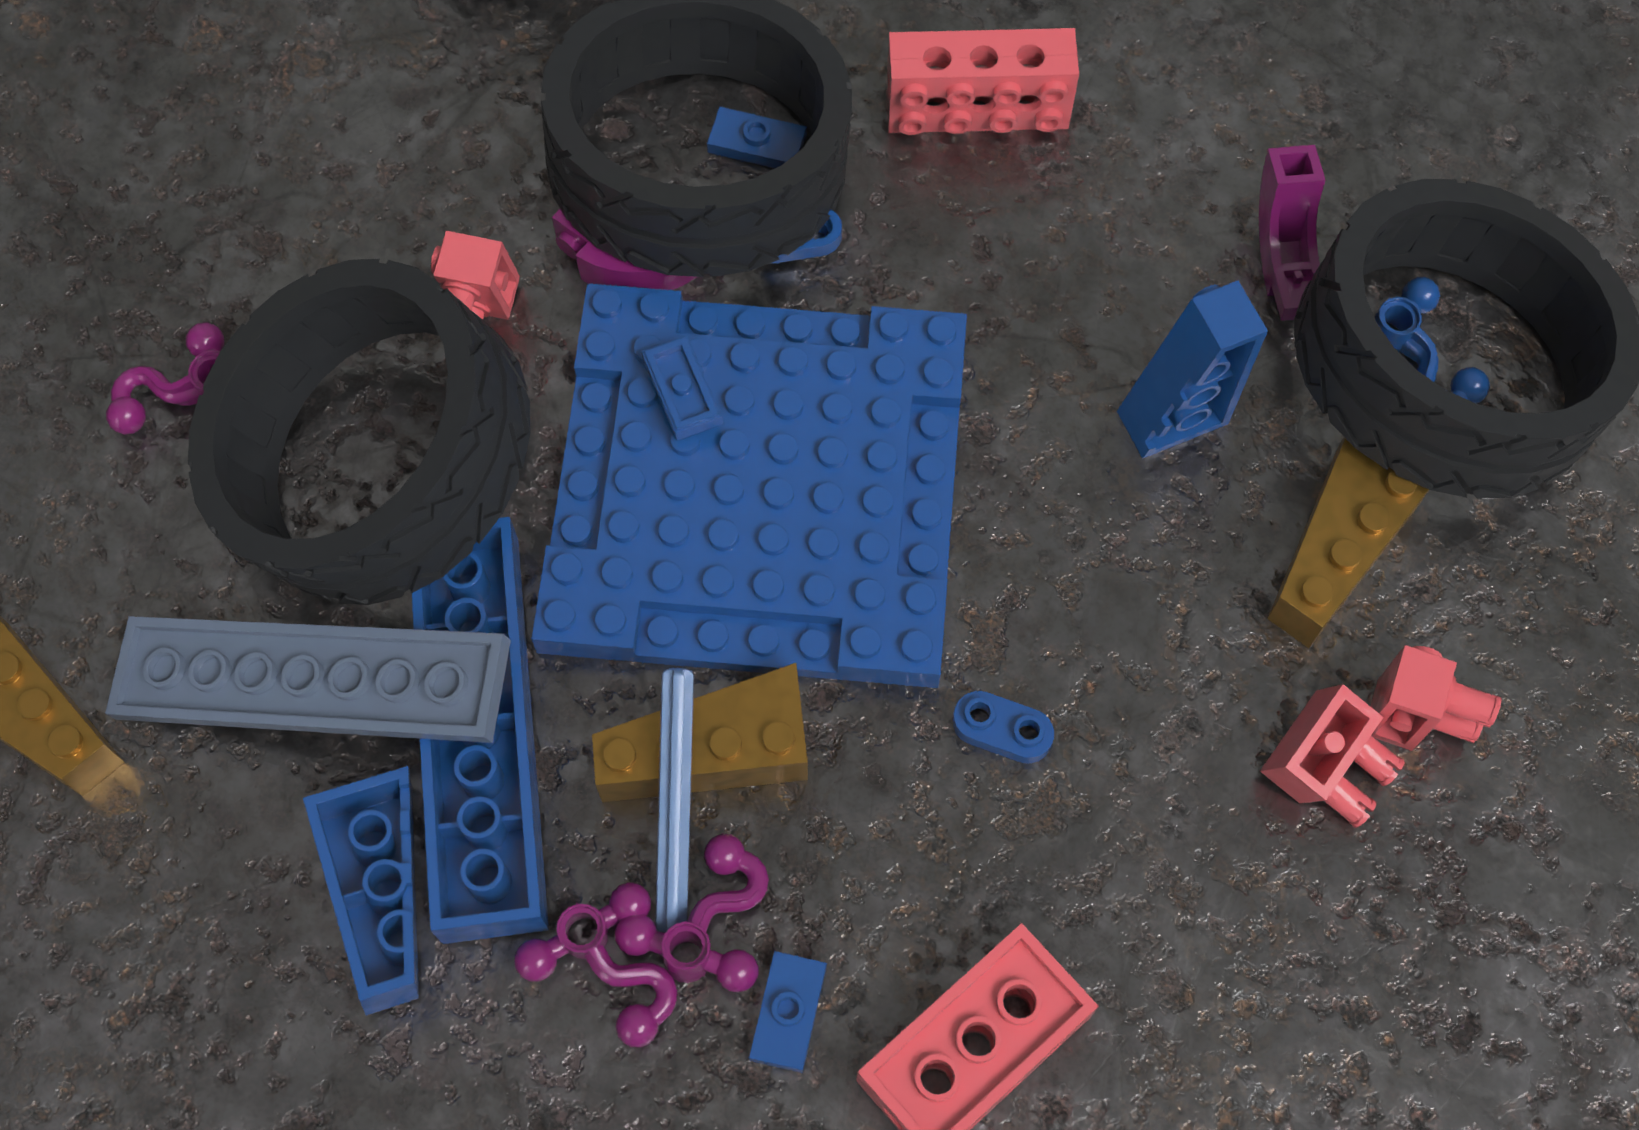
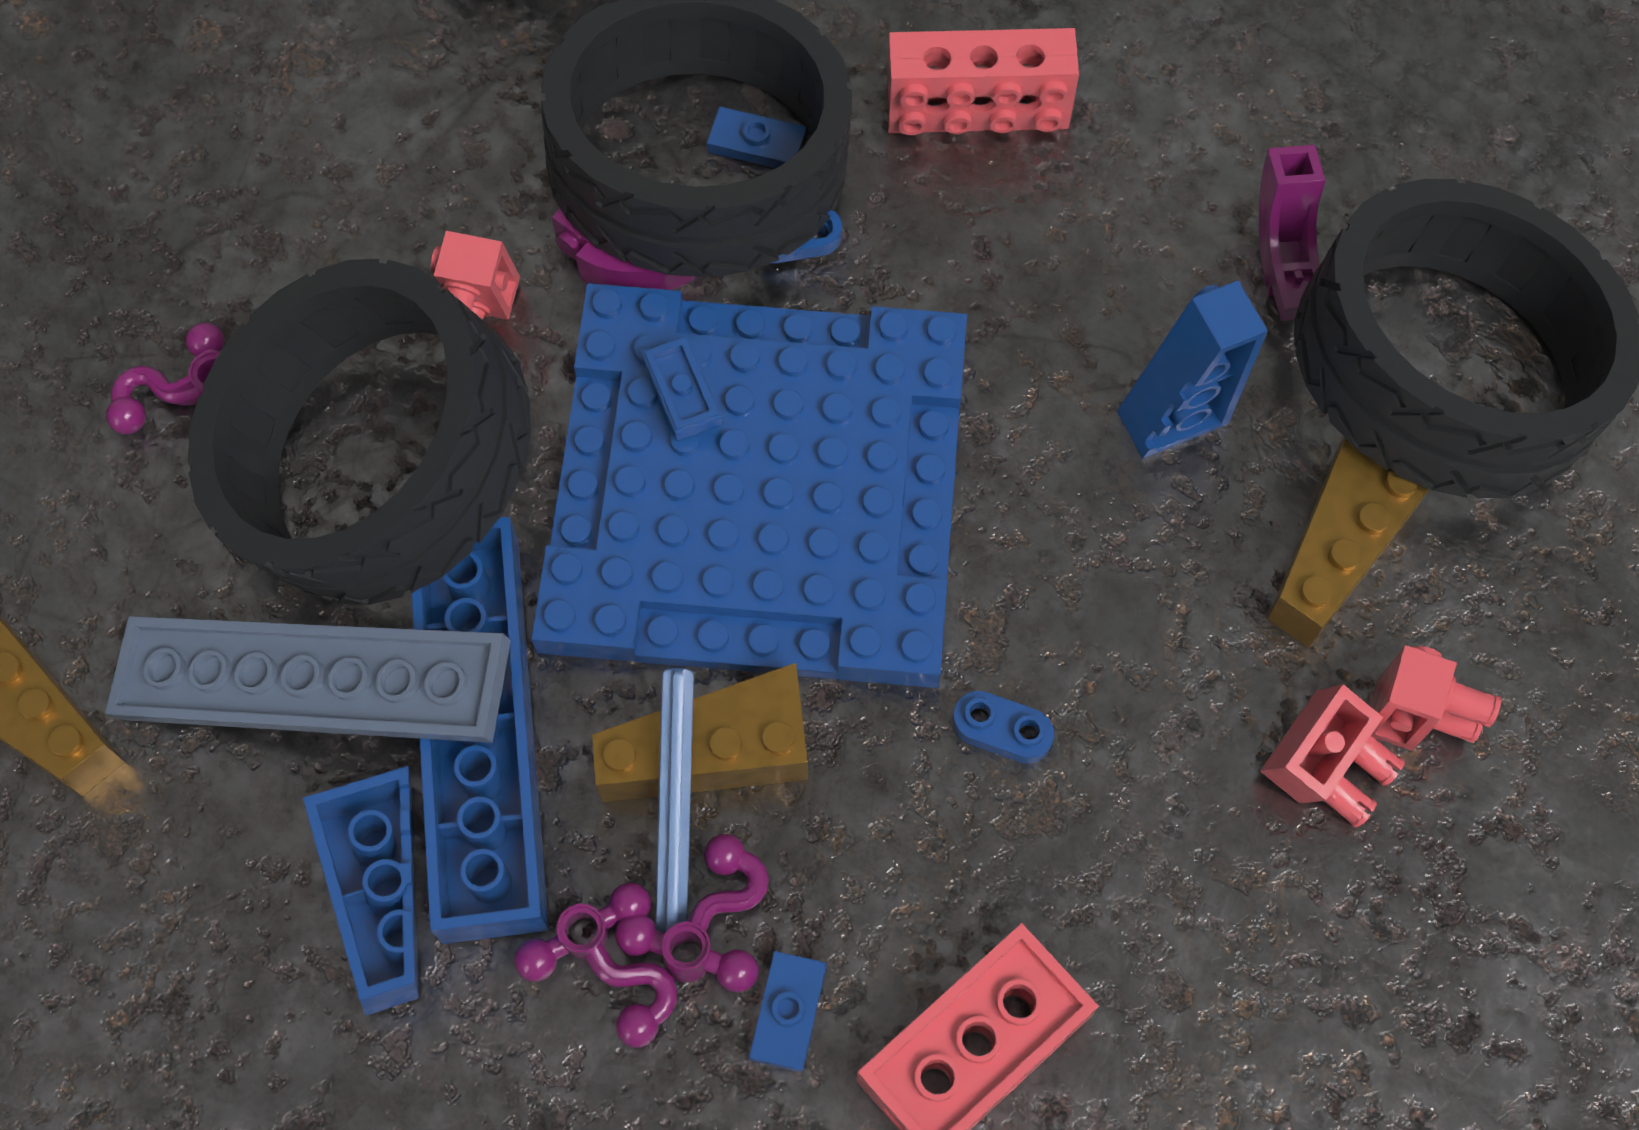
(1405, 312): blue piece -> none

